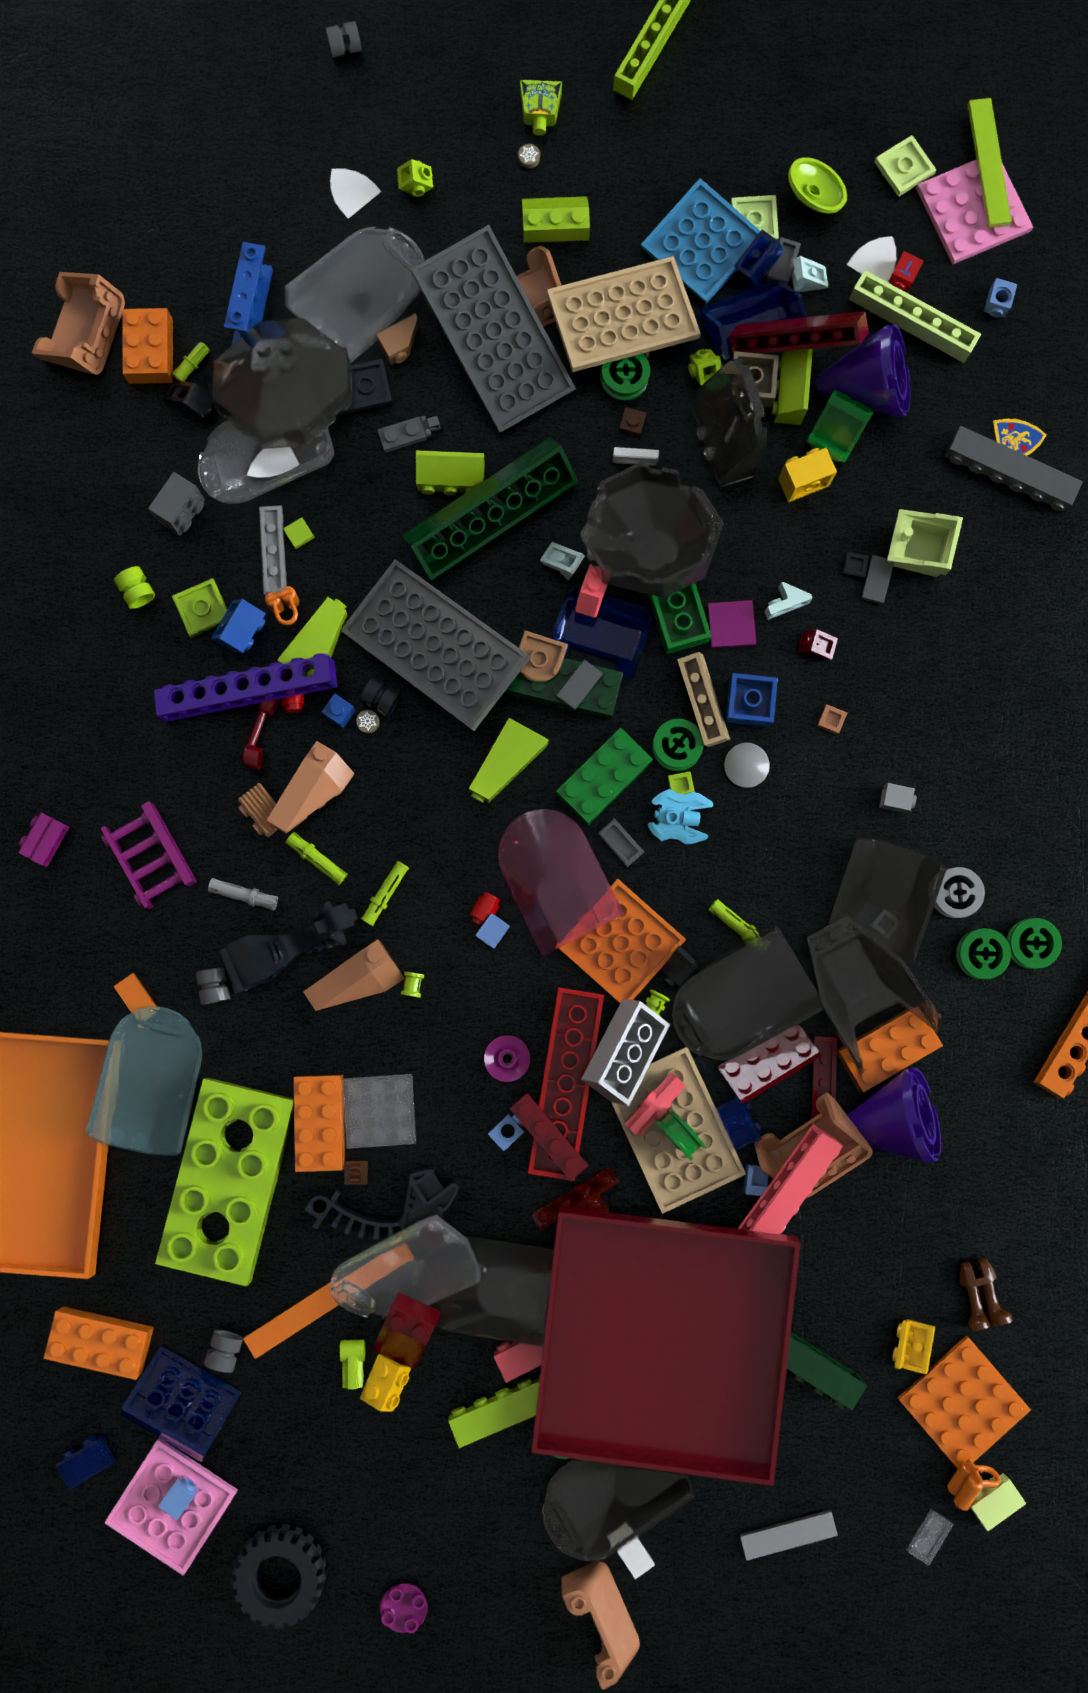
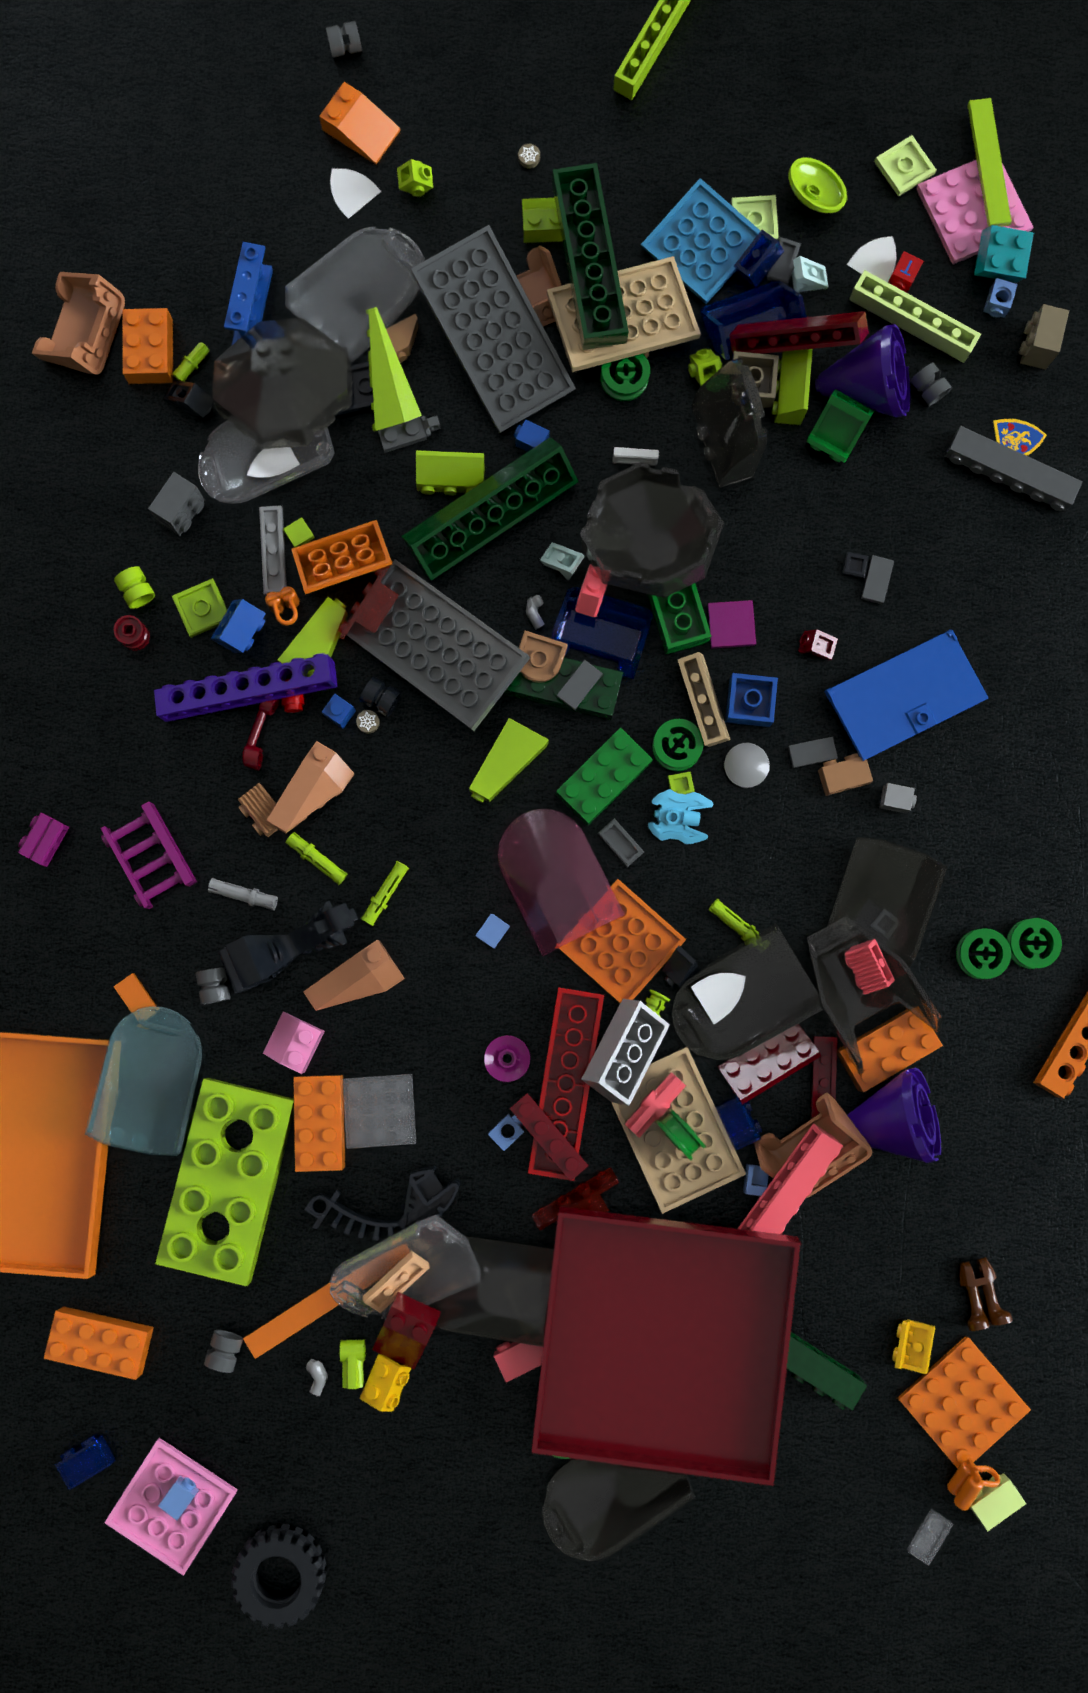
(131, 633): none -> dark red wheel
(180, 1403): clear blue slope -> none
(293, 1042): none -> bright pink slope
(319, 1375): none -> light grey arm
(341, 556): none -> orange slope
(355, 1172): reddish brown tile -> none
(358, 123): none -> orange slope
(373, 607): none -> clear red bracket
(392, 395): none -> lime wedge
(395, 1281): none -> light nougat plate
(403, 1608): magenta dish -> none
(412, 984): lime bush -> none
(485, 905): red brick -> none
(495, 1413): lime brick -> none
(530, 435): none -> blue brick
(532, 611): none -> light grey arm
(540, 103): lime torso -> none
(589, 256): none -> dark green brick
(596, 1592): nougat windscreen -> none
(632, 421): reddish brown plate -> none
(636, 1558): white tile -> none
(719, 994): none -> white sticker
(788, 1534): light grey tile -> none
(792, 599): light aqua slope -> none
(807, 474): yellow brick -> none
(812, 752): none -> dark grey tile
(832, 719): nougat tile -> none
(845, 774): none -> medium nougat brick
(869, 967): none -> coral brick
(906, 695): none -> blue door
(924, 542): yellowish green piece -> none
(931, 384): none -> dark grey wheel
(974, 891): light grey wheel -> none
(1004, 253): none -> teal brick
(1043, 336): none -> dark tan brick

